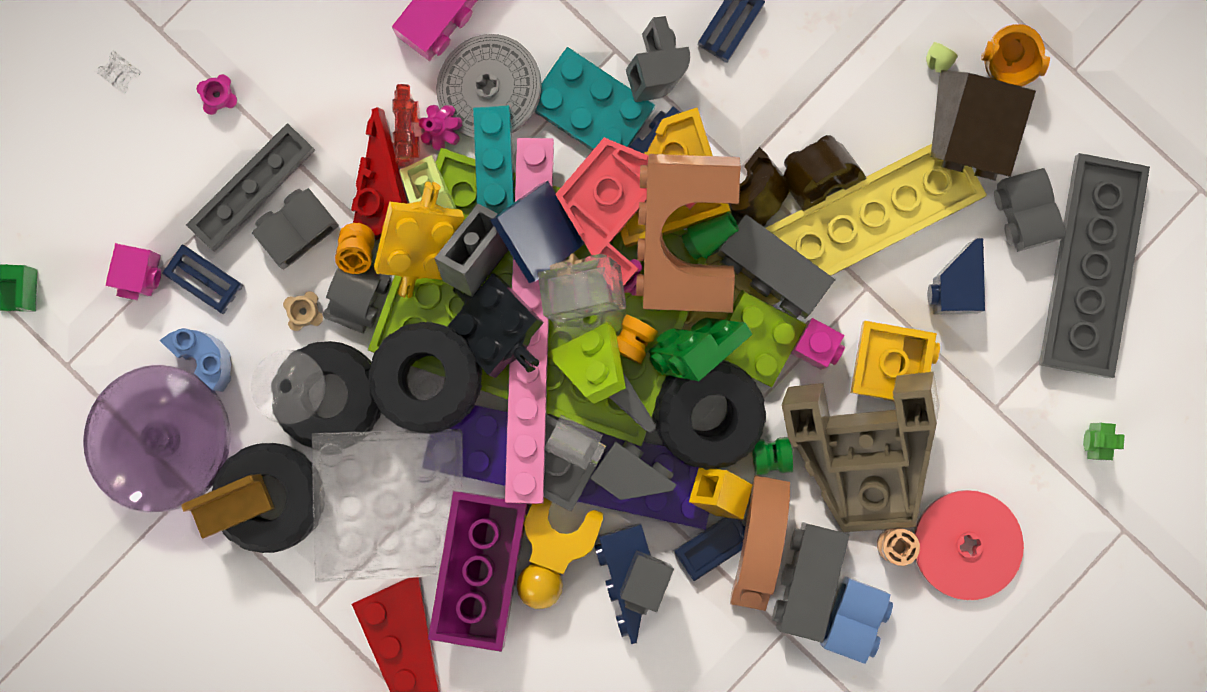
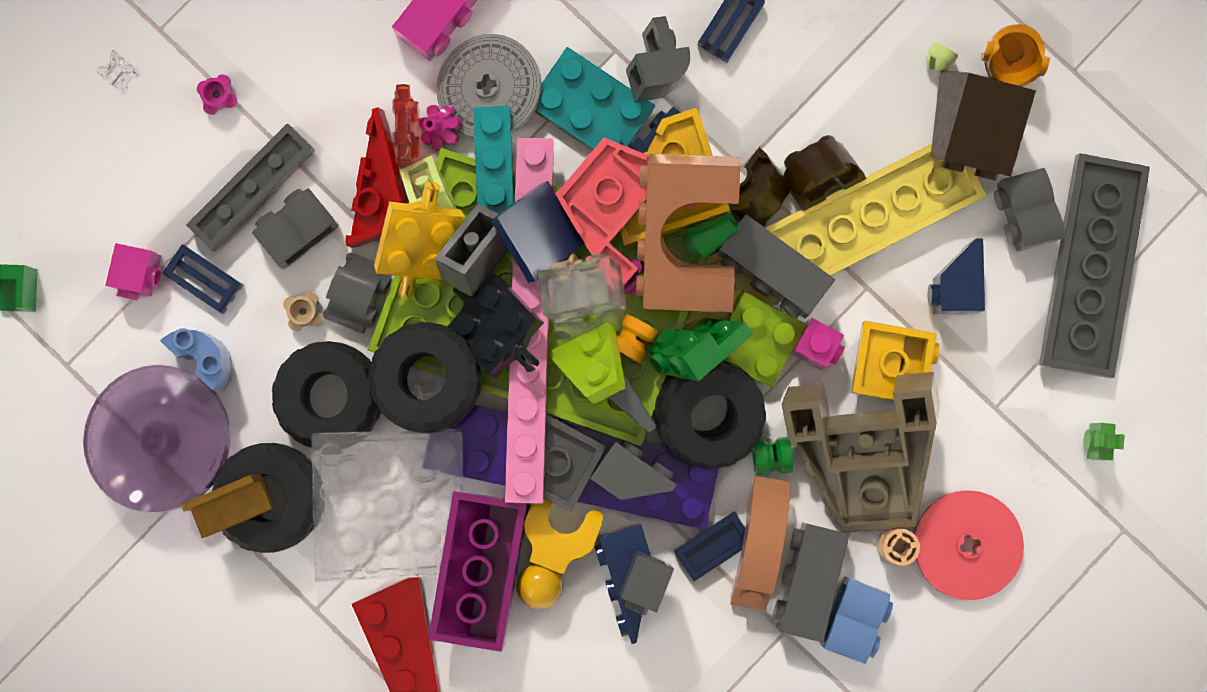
(306, 391): clear dish -> none
(355, 248): light orange wheel -> none
(575, 443): clear brick -> none
(721, 493): yellow brick -> none

